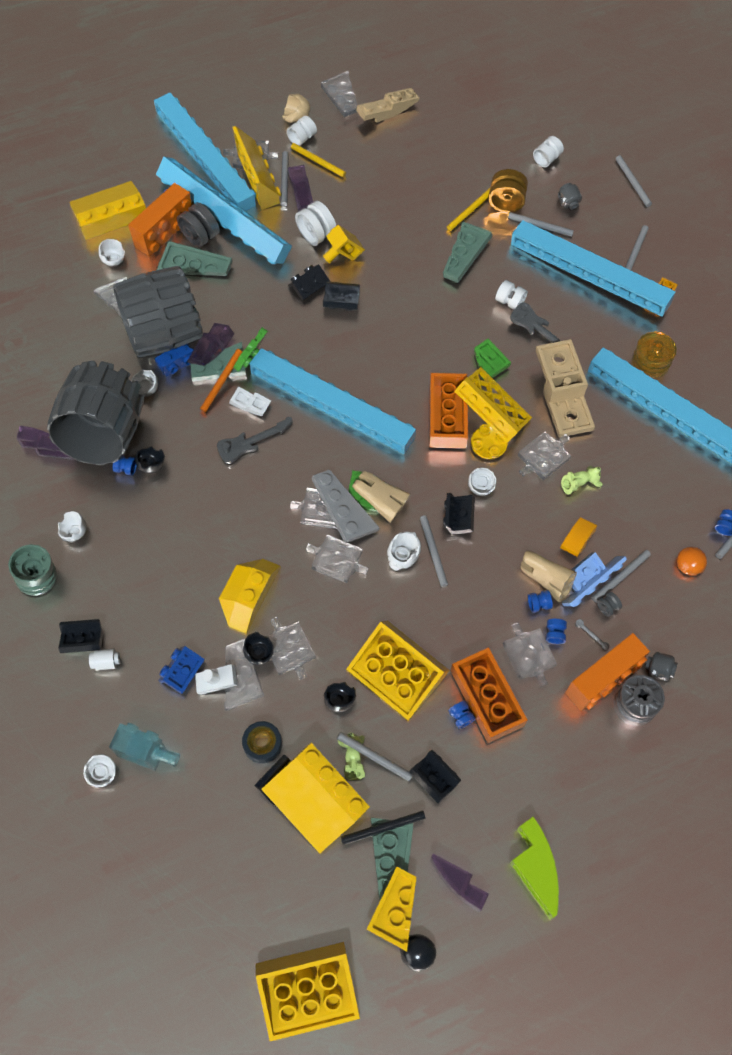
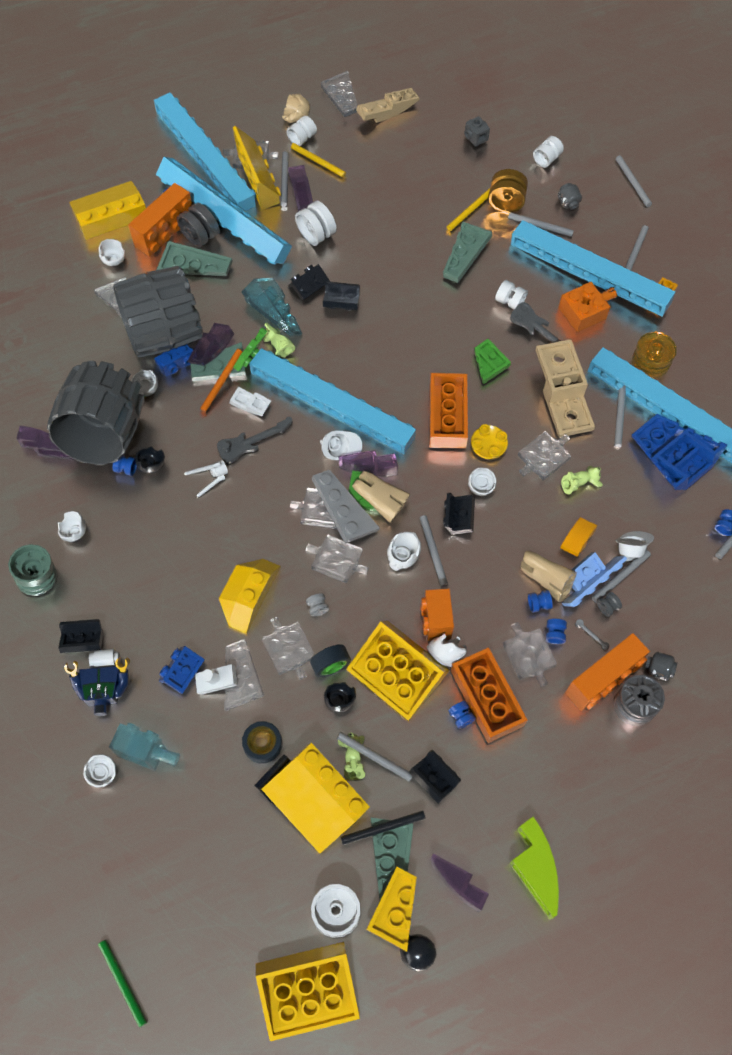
(100, 685): none -> dark blue torso
(122, 983): none -> green bar
(217, 470): none -> white plant
(258, 648): black hair -> none
(267, 299): none -> clear light blue wedge
(281, 343): none -> yellowish green animal
(317, 605): none -> light grey wheel
(321, 910): none -> white wheel
(330, 660): none -> black wheel
(340, 443): none -> white piece
(343, 243): yellow brick -> none
(368, 461): none -> clear purple slope
(437, 614): none -> orange brick
(446, 652): none -> white hair
(477, 131): none -> dark grey brick
(493, 413): yellow fence -> none
(586, 306): none -> orange brick
(620, 417): none -> light grey bar
(634, 544): none -> white piece
(677, 451): none -> blue wedge
(691, 561): orange hair -> none

